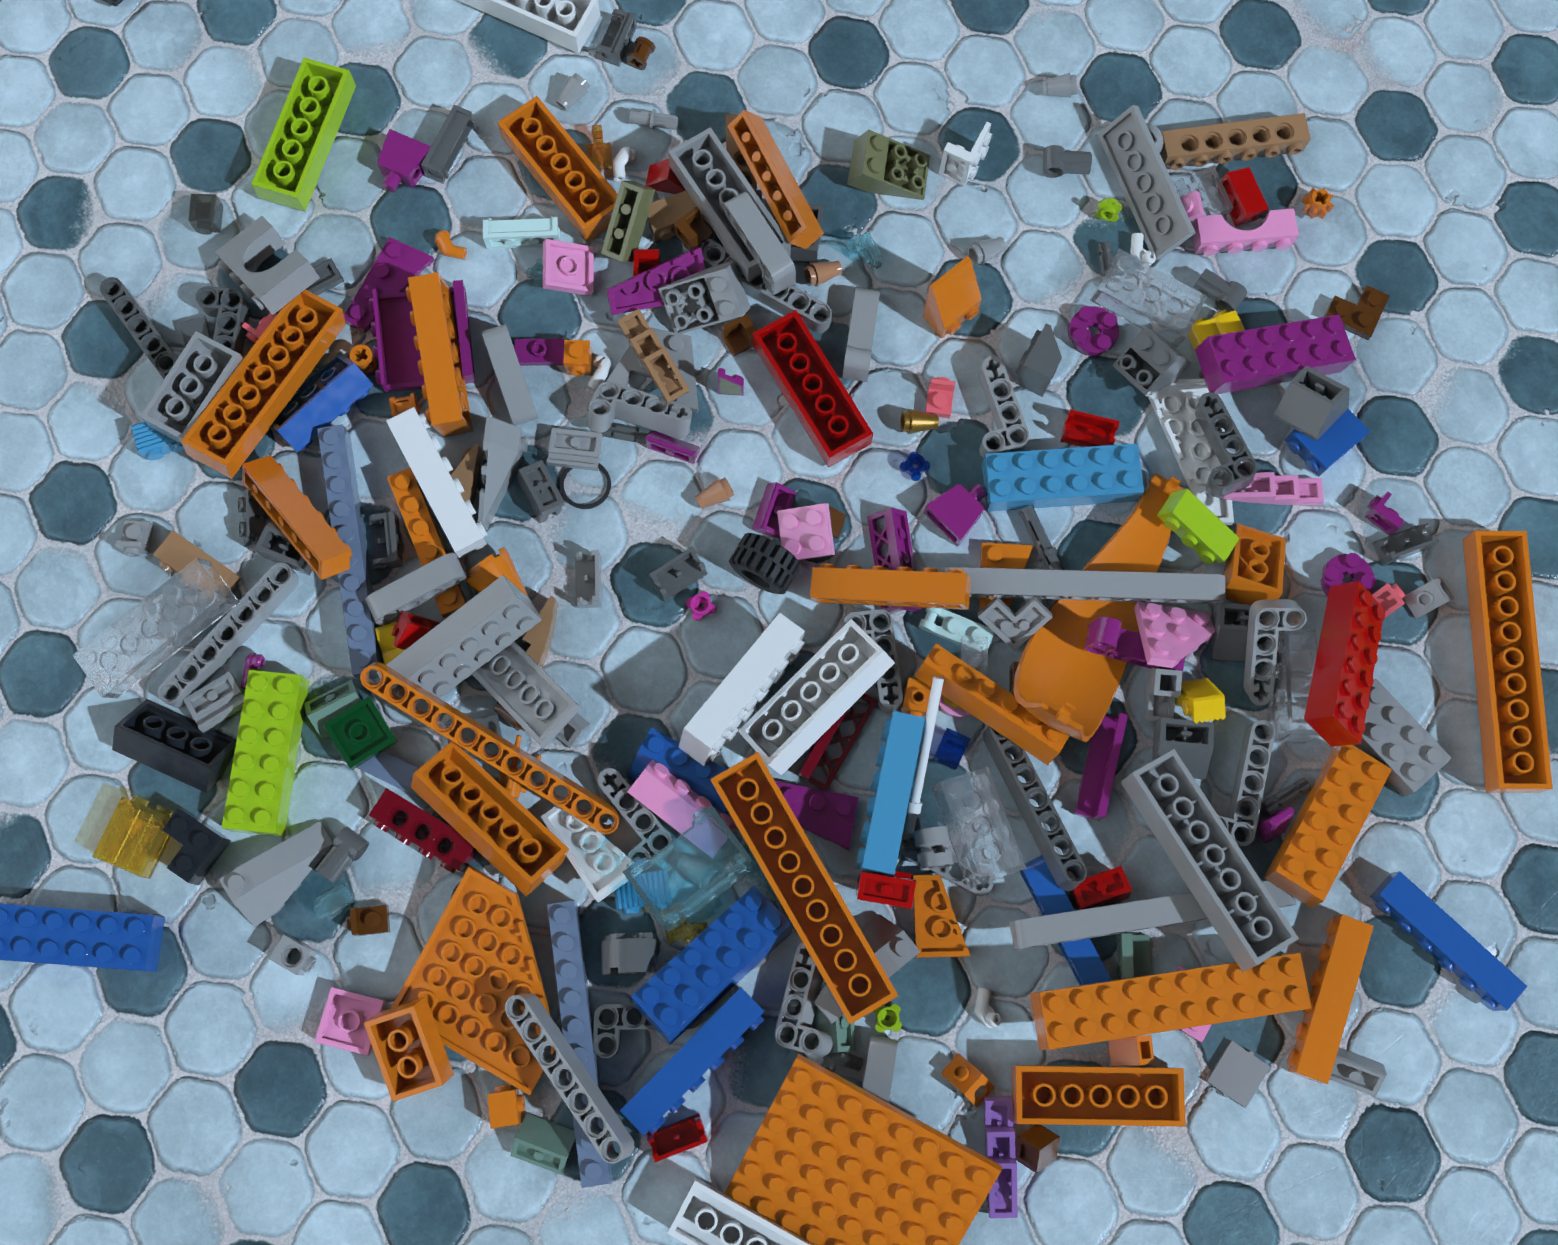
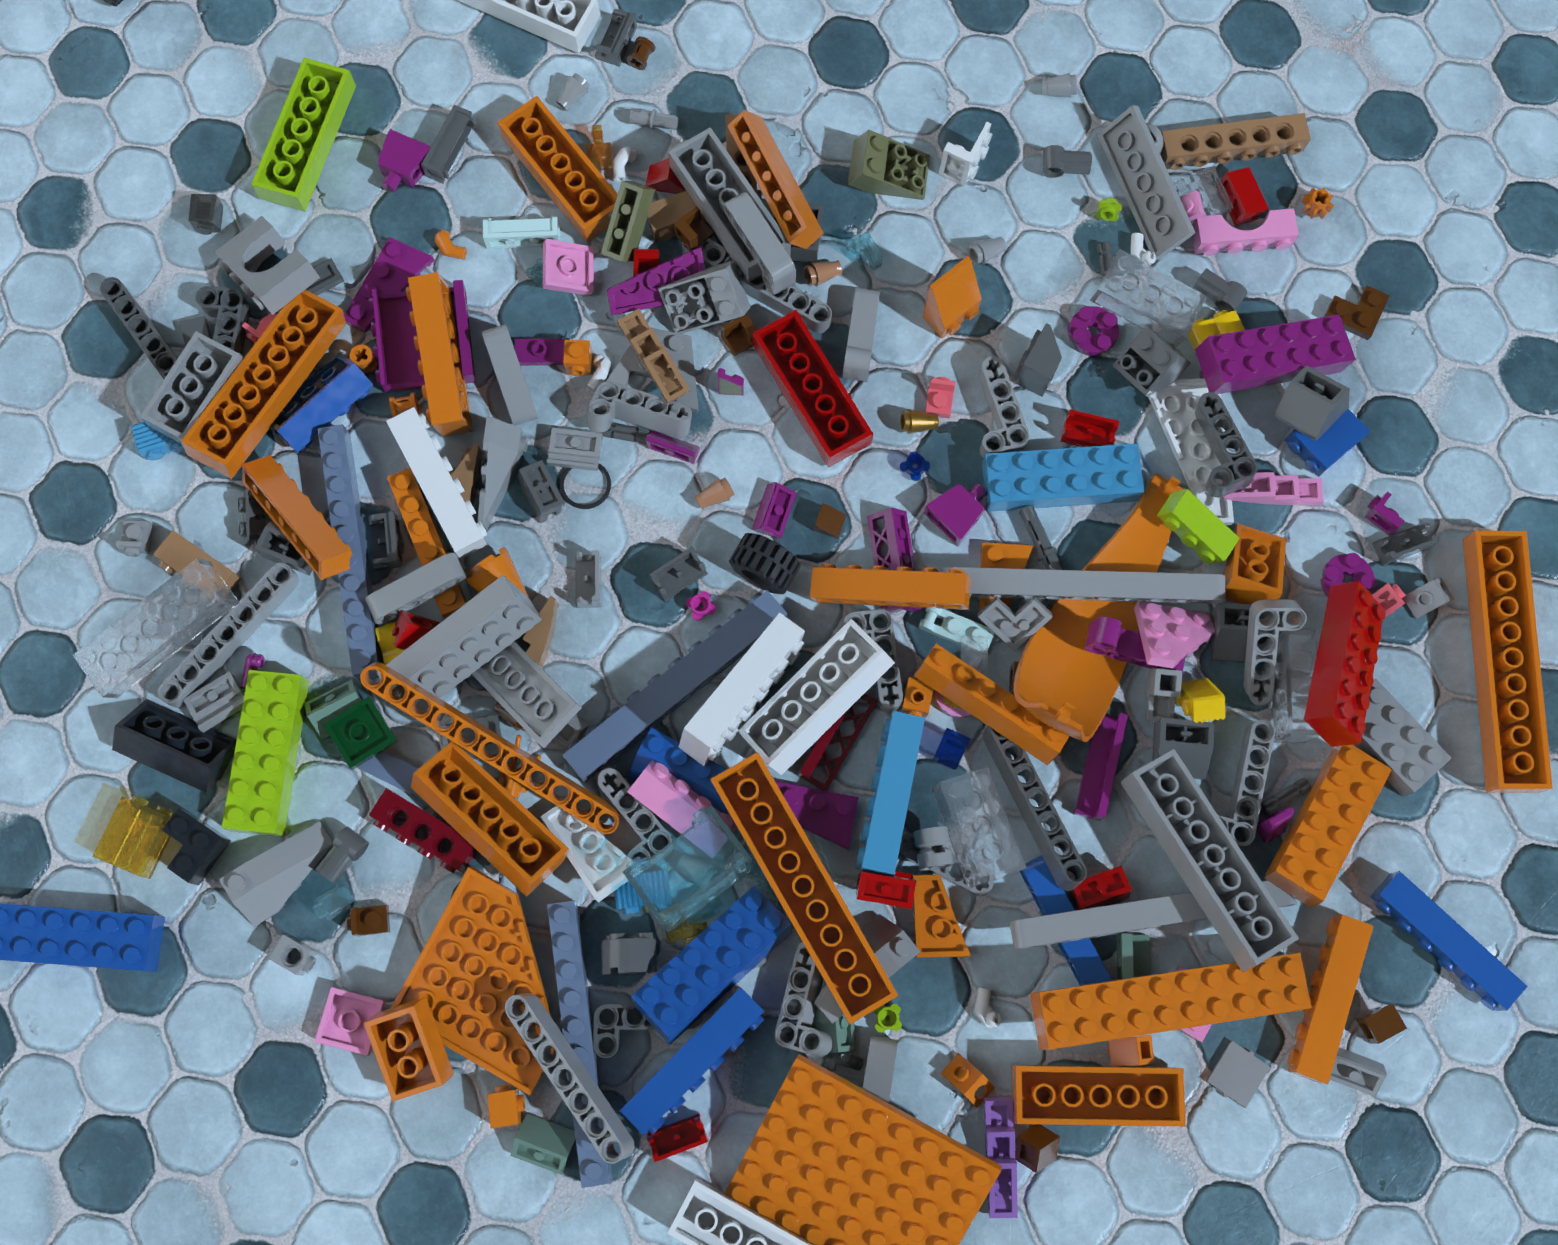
(672, 688): none -> sand blue brick
(807, 531): bright pink plate -> none
(915, 804): white bar -> none
(1381, 1024): none -> reddish brown panel

